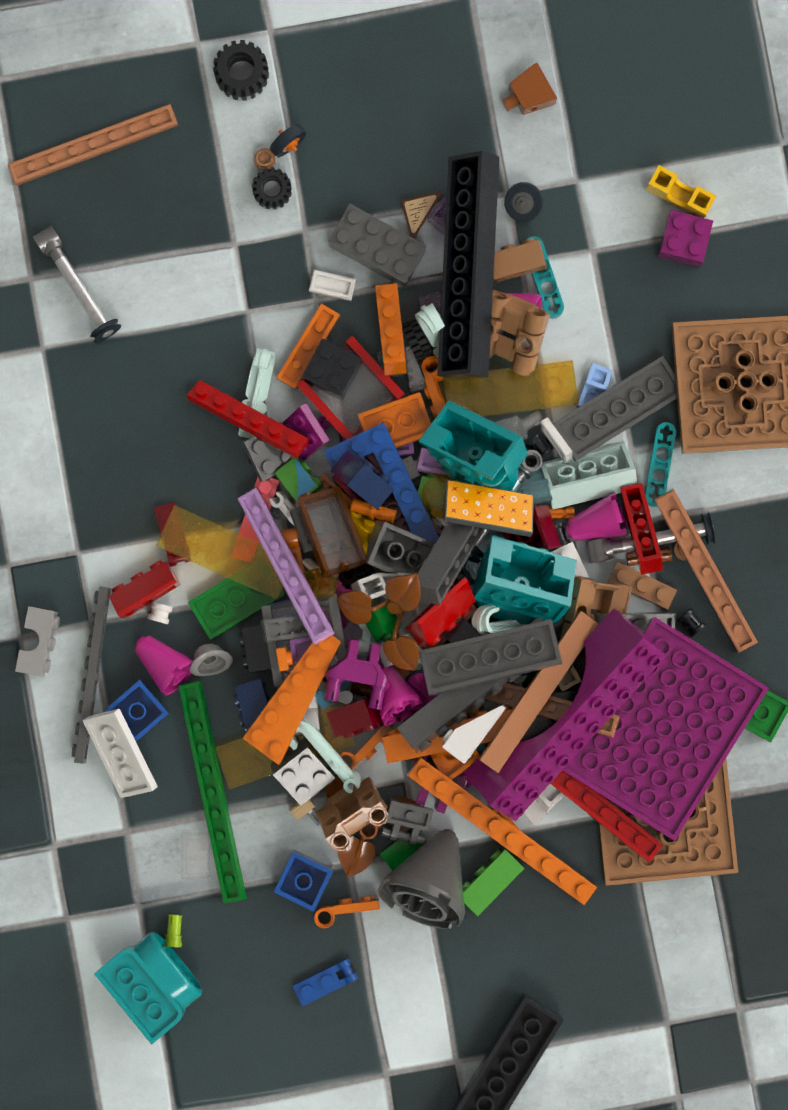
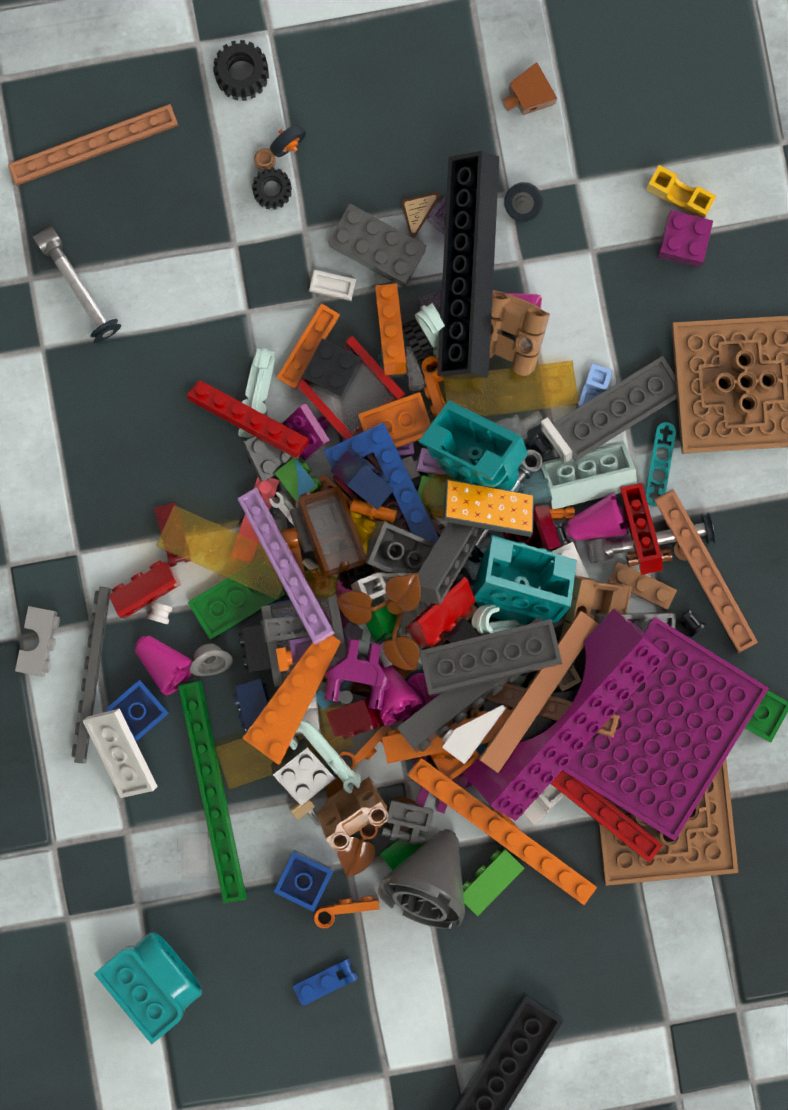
(173, 936): lime pin -> none
(518, 260): medium nougat brick -> none
(547, 276): teal beam -> none

